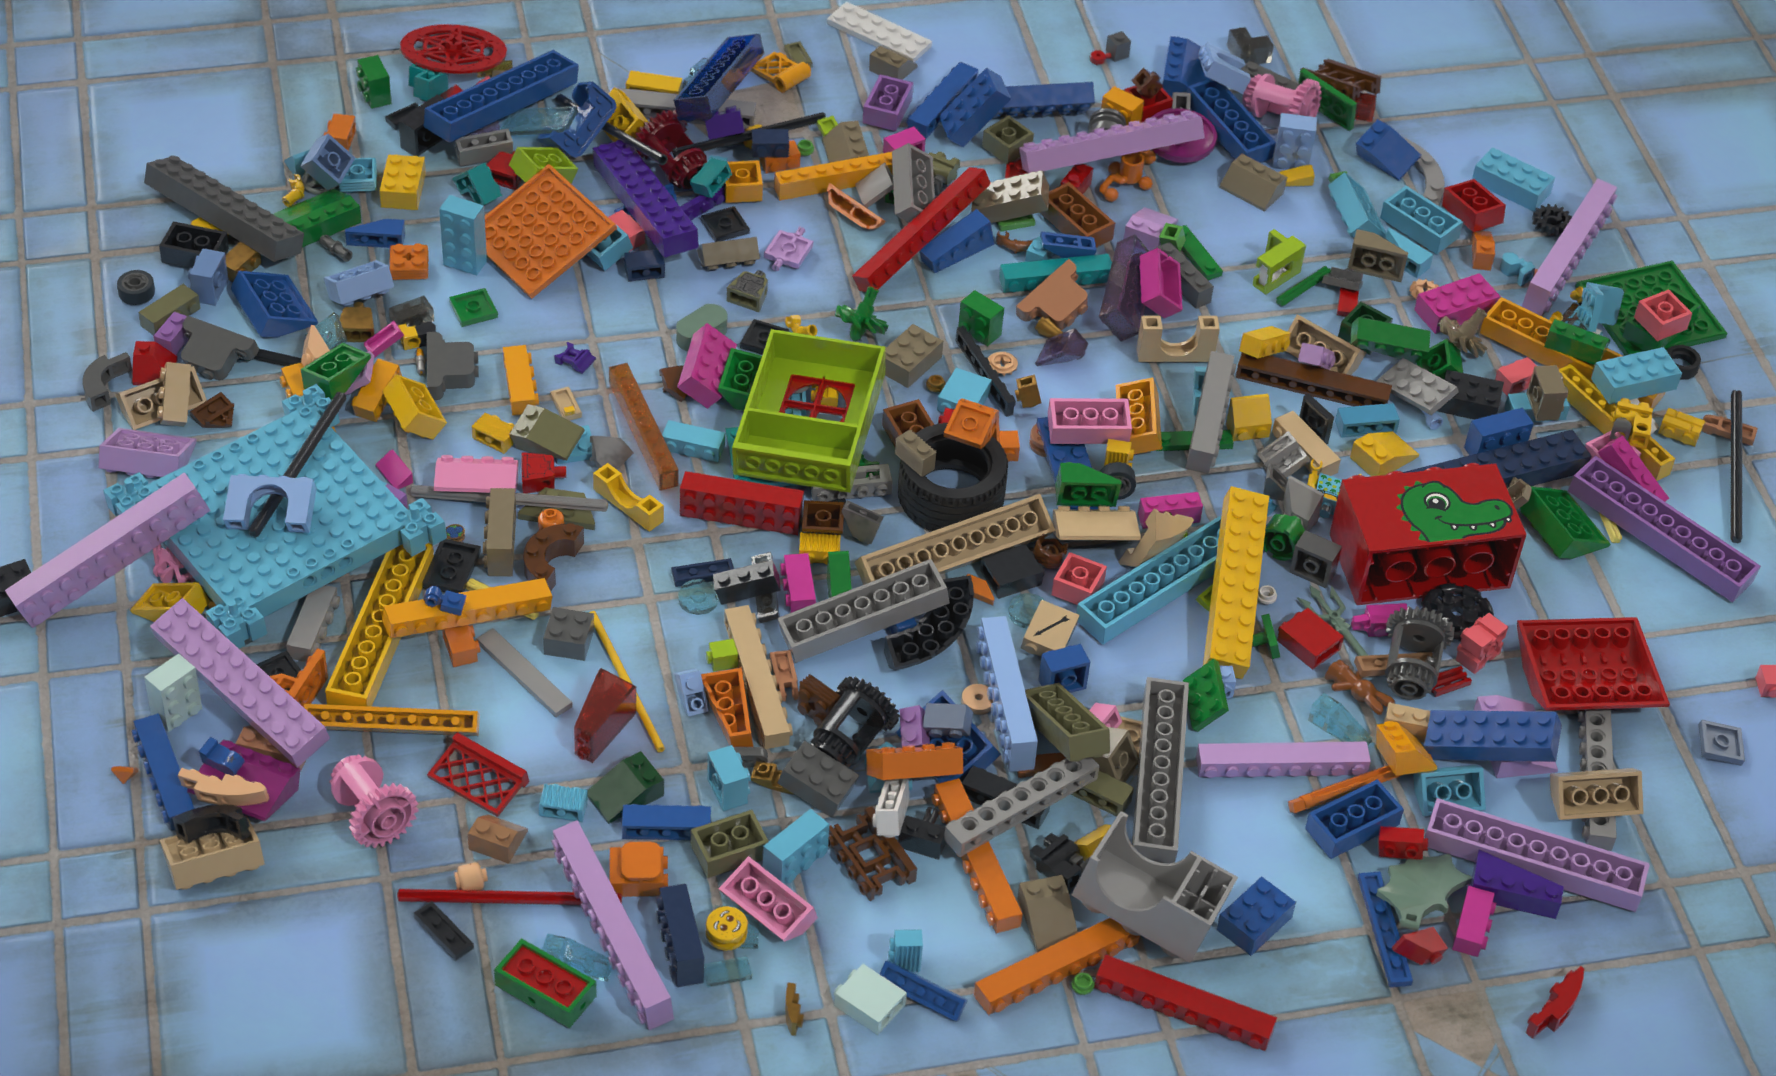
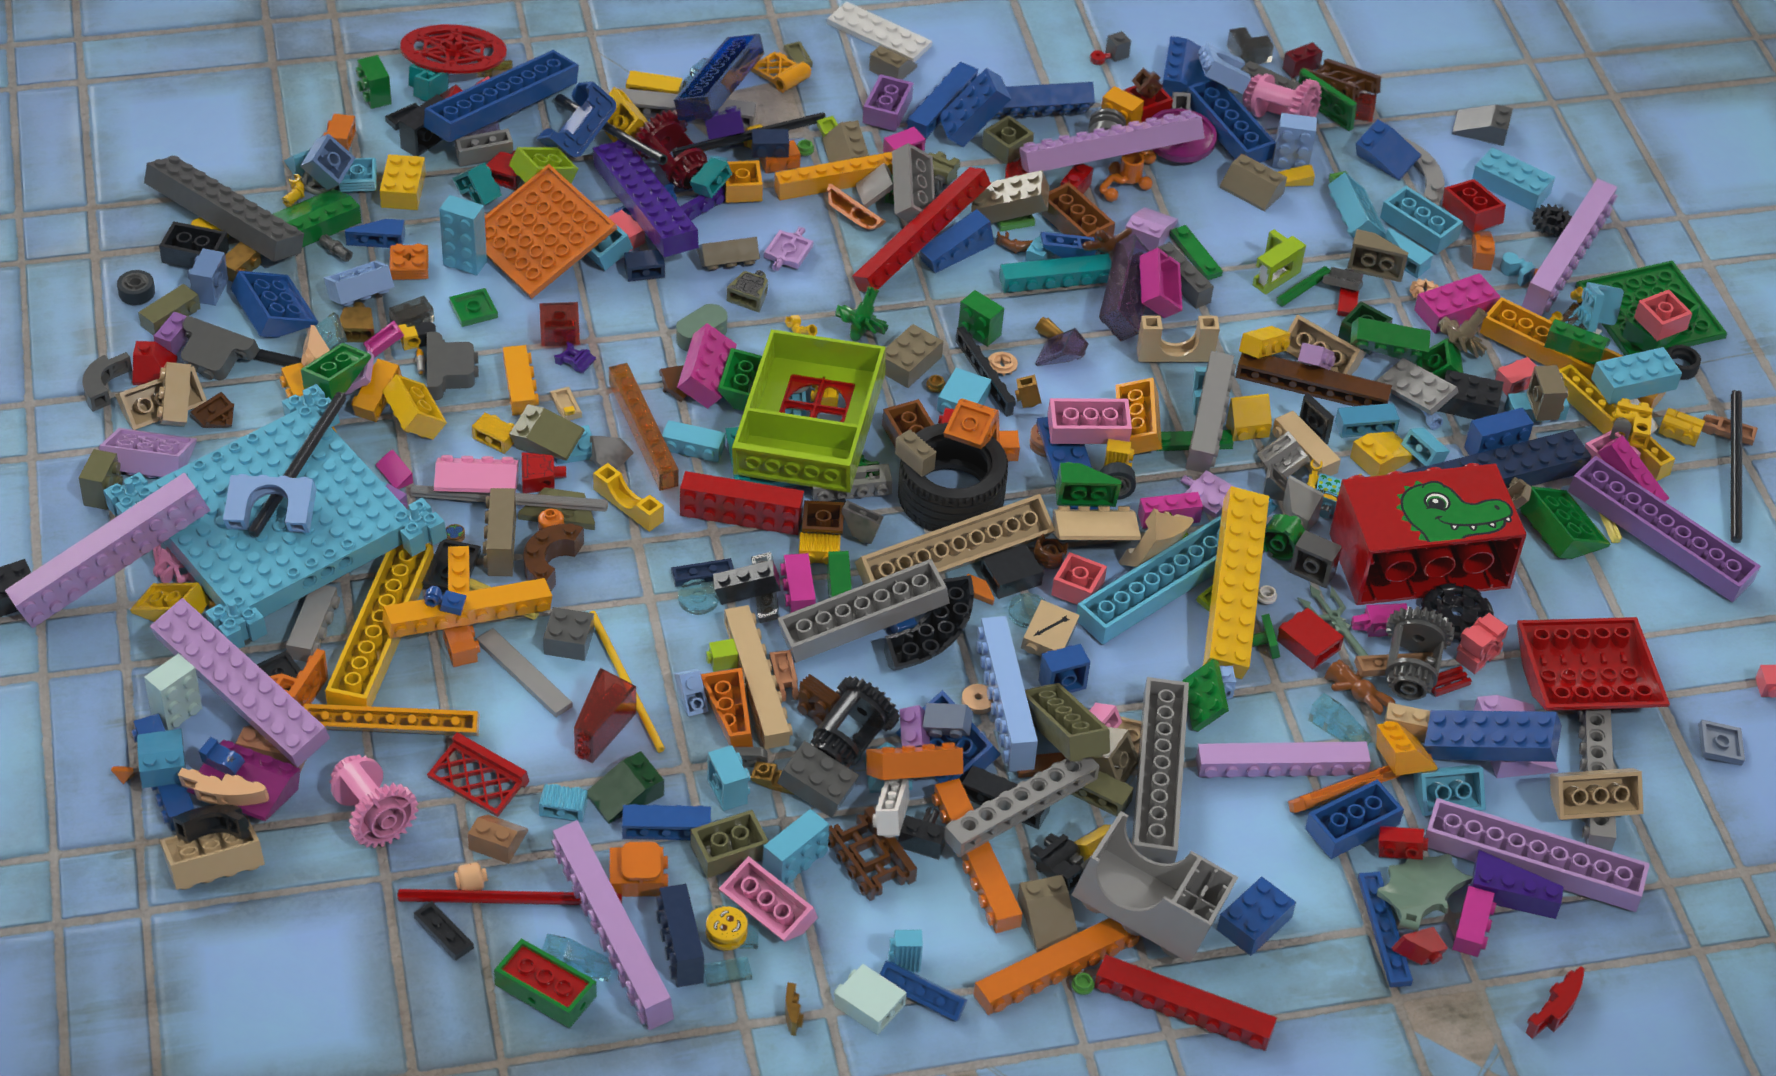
(98, 474): none -> olive brick
(160, 757): none -> dark azure slope
(458, 569): none -> light orange brick
(540, 120): clear light blue tile -> none
(559, 324): none -> clear red brick
(725, 224): black tile -> none
(757, 336): black tile -> none
(1056, 298): nougat brick -> none
(1106, 241): none -> reddish brown animal
(1173, 234): bright green brick -> none
(1211, 491): none -> lavender plate
(1306, 56): none -> dark red brick
(1425, 446): none -> medium azure brick
(1484, 123): none -> dark grey slope

